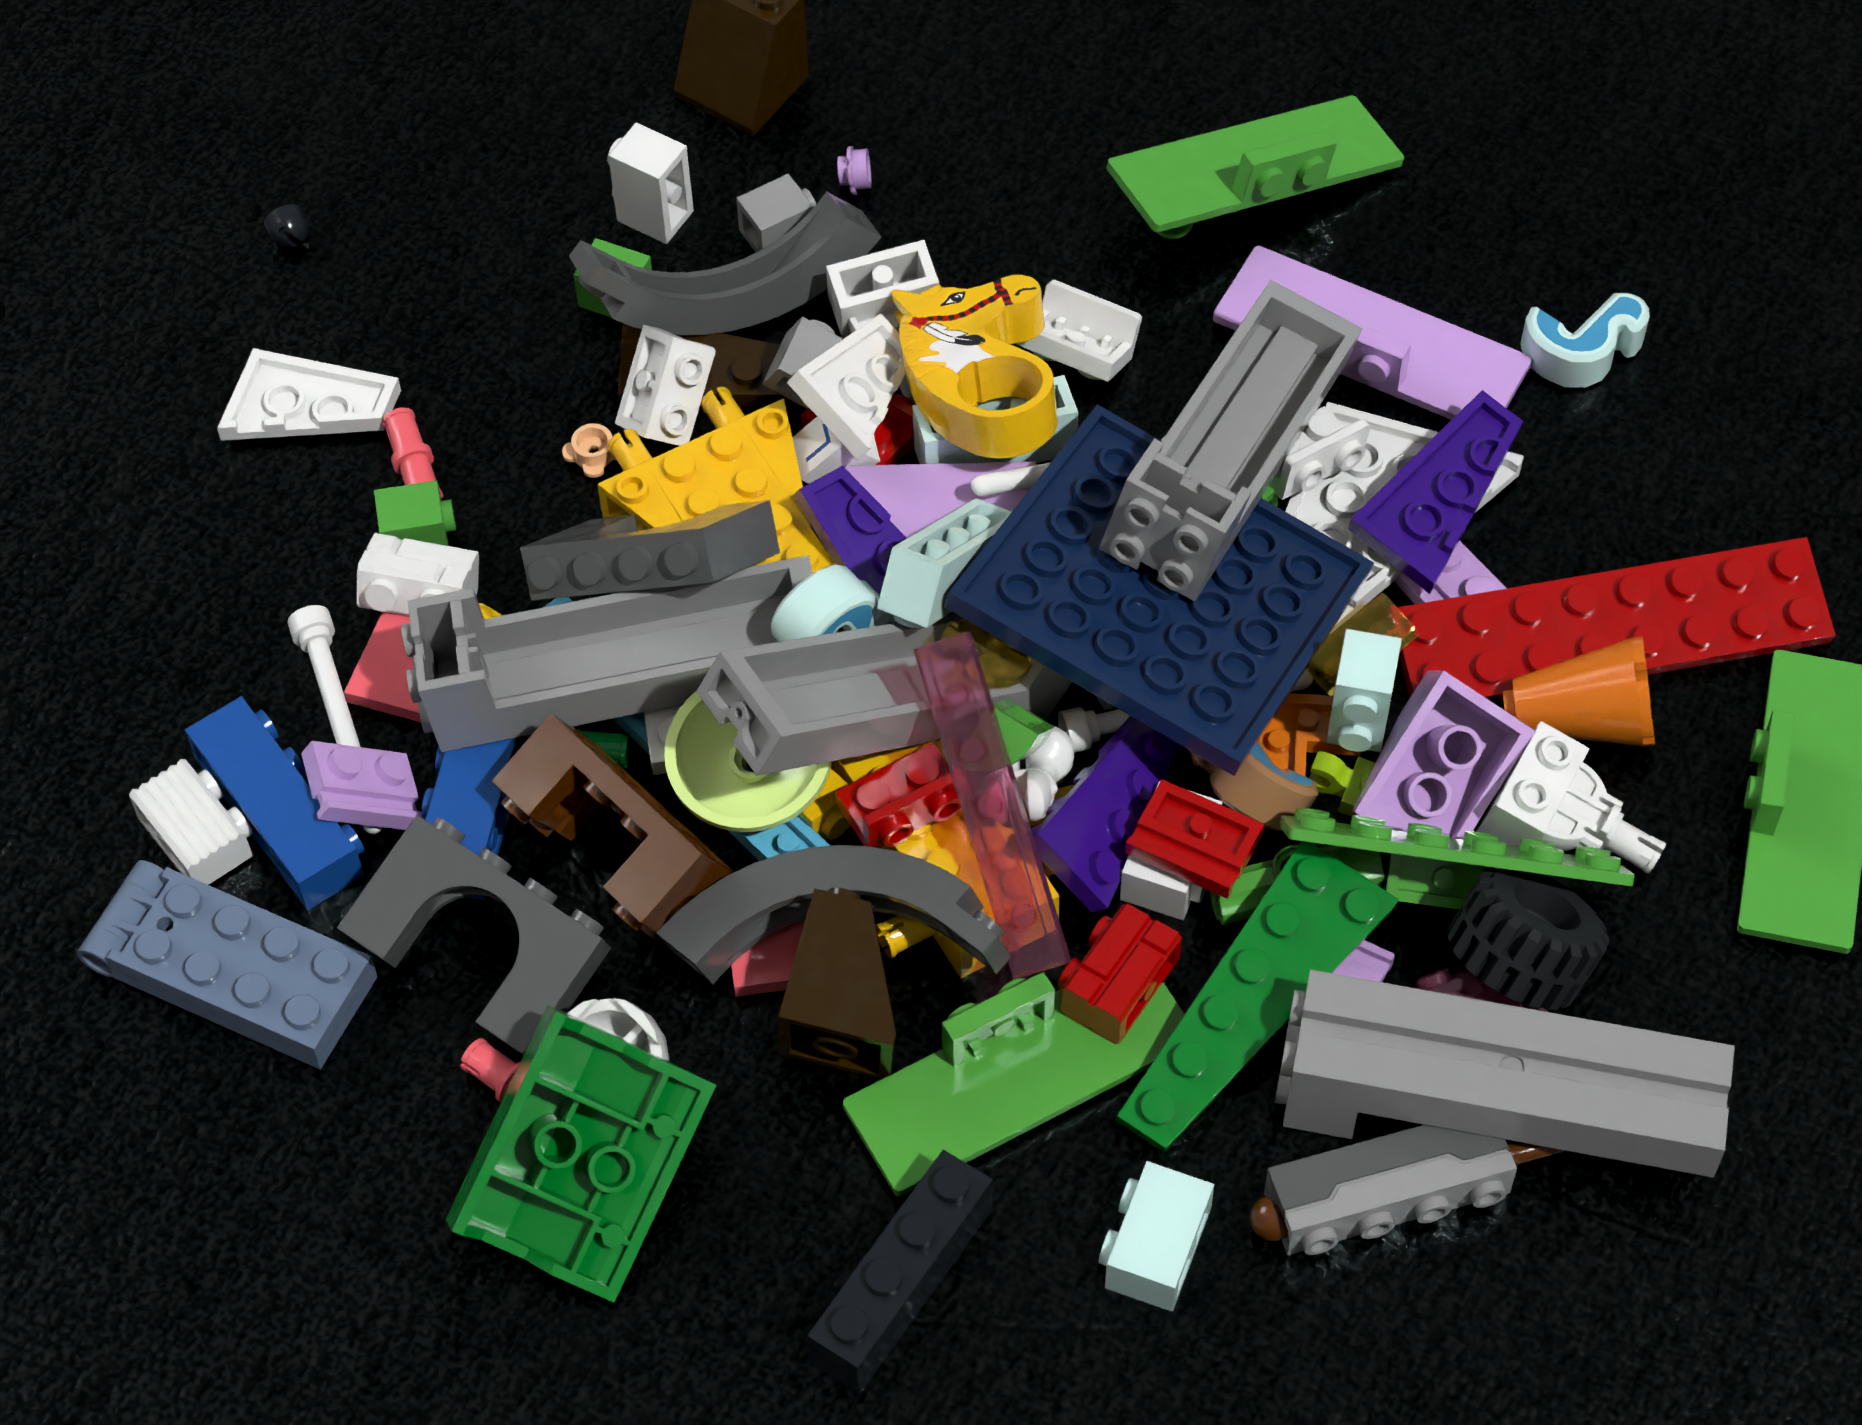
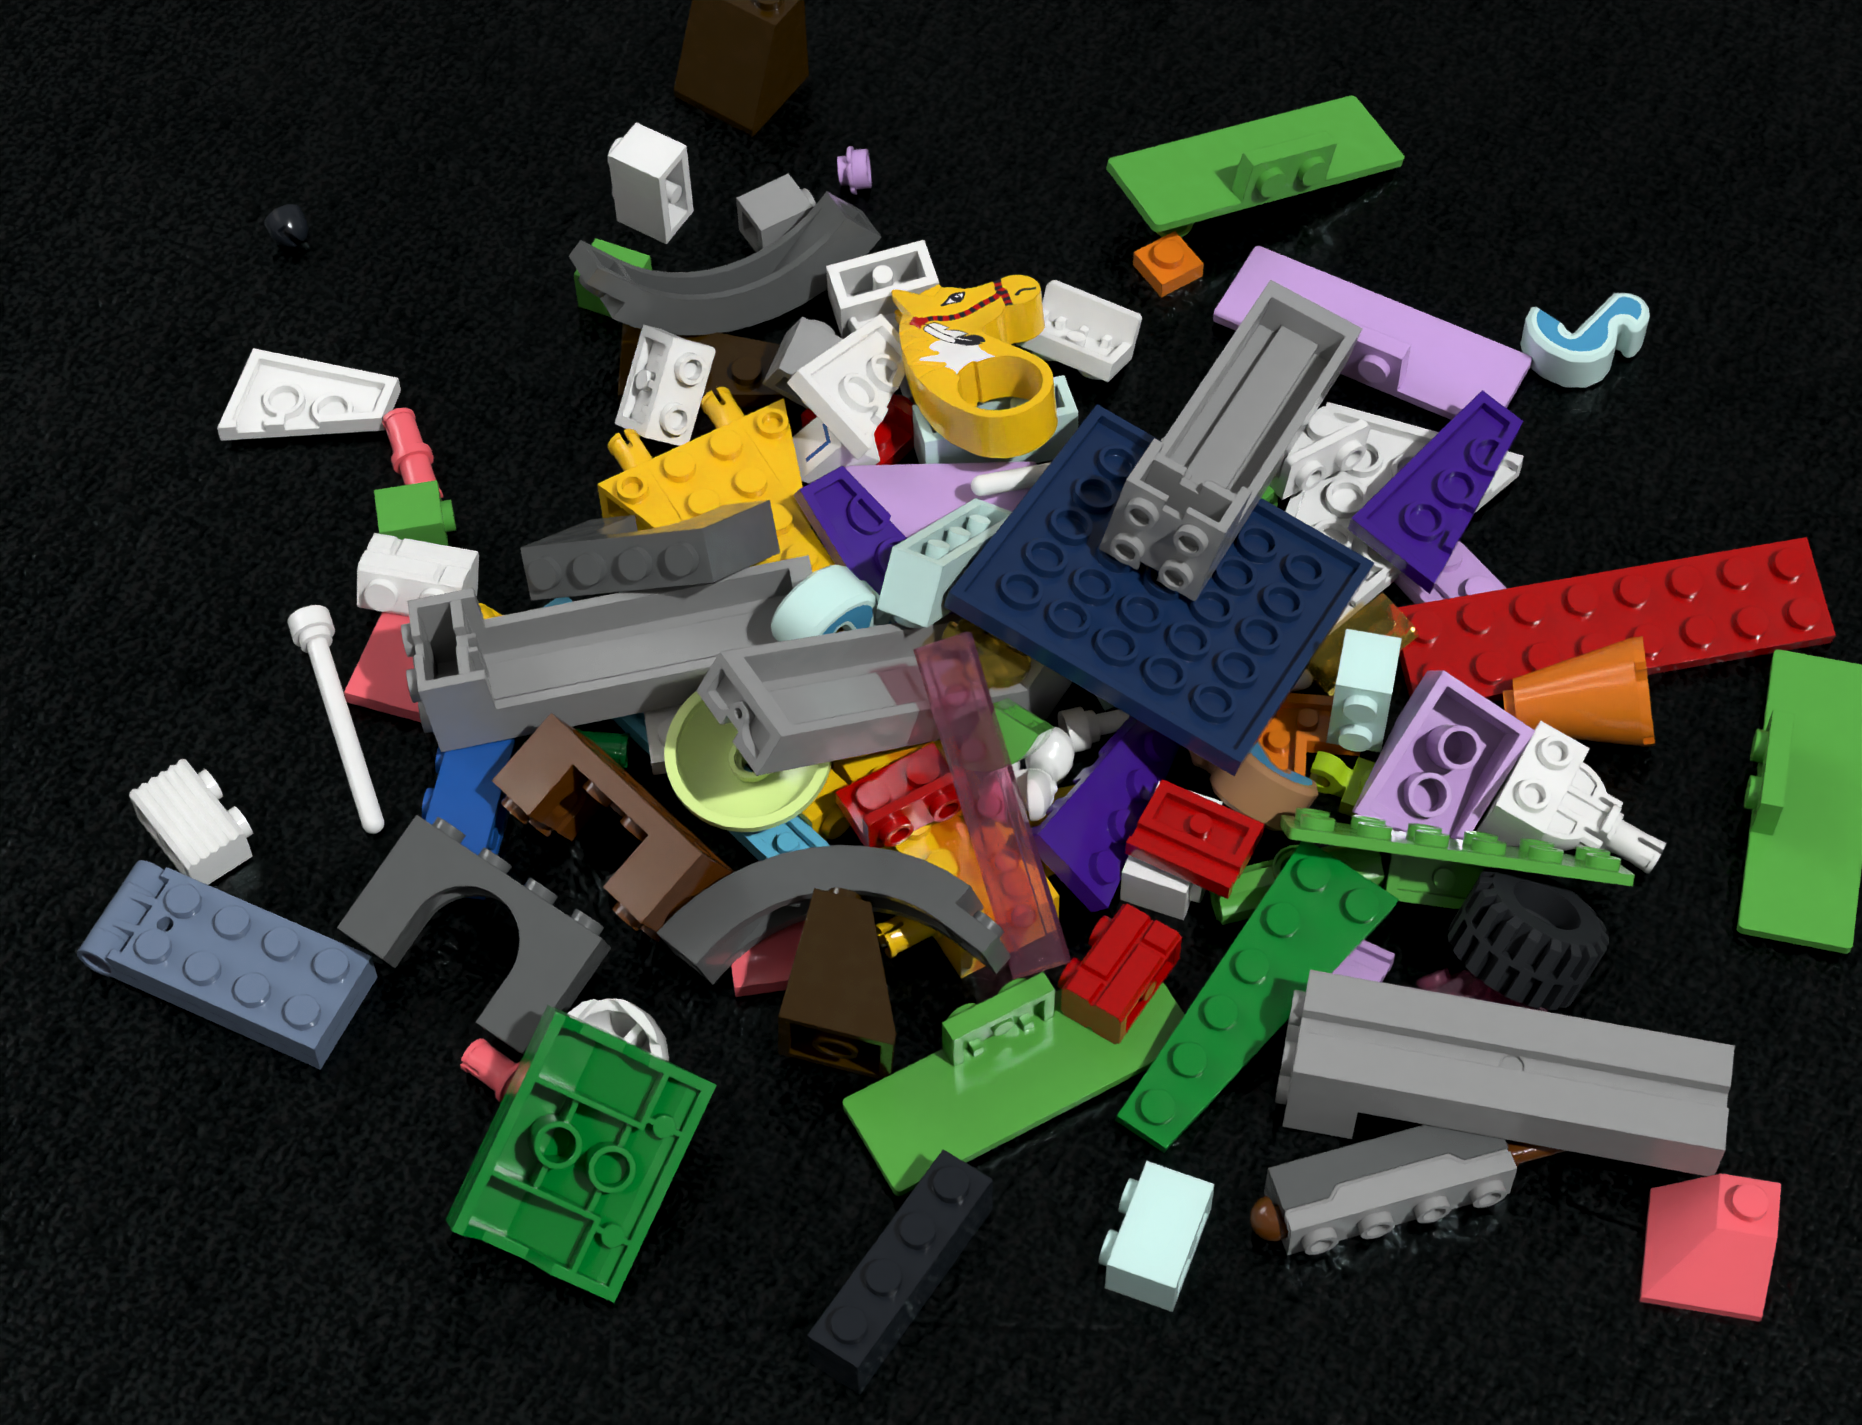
(277, 802): blue brick -> none
(361, 785): lavender plate -> none
(586, 439): light nougat plate -> none
(1168, 264): none -> orange plate
(1711, 1245): none -> coral slope

